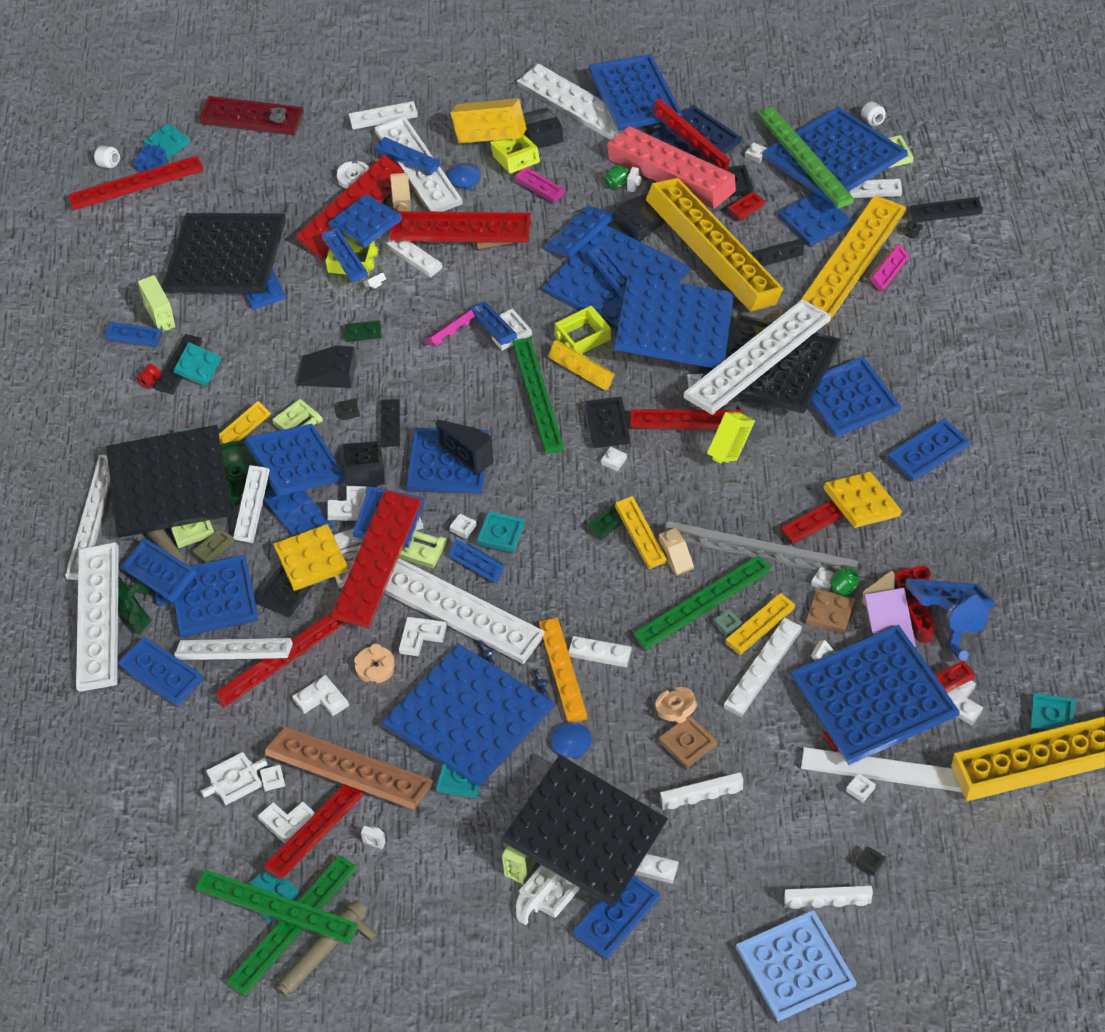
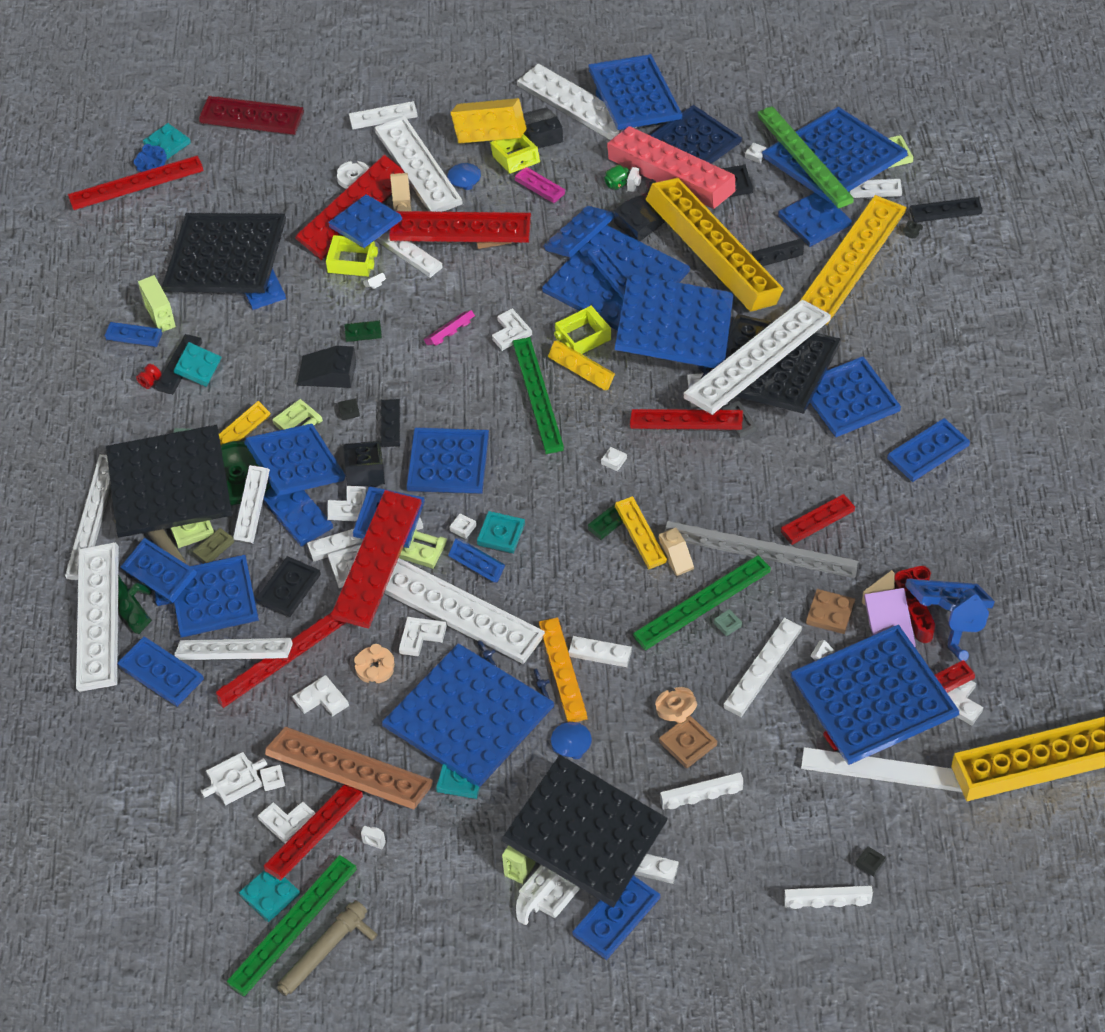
(106, 156): white head -> none
(277, 114): dark grey plate -> none
(277, 907): green plate -> none
(311, 557): yellow plate -> none
(344, 255): blue plate -> none
(407, 156): blue plate -> none
(466, 445): black slope -> none
(493, 323): blue plate -> none
(607, 422): black plate -> none
(690, 135): red plate -> none
(730, 437): neon yellow window -> none
(746, 206): red plate -> none
(760, 624): yellow plate -> none
(795, 965): light blue plate -> none
(822, 579): white plate -> none
(844, 581): green head -> none
(860, 787): white plate -> none
(862, 499): yellow plate -> none
(873, 114): white head -> none
(889, 267): dark pink plate -> none
(1051, 712): teal plate -> none

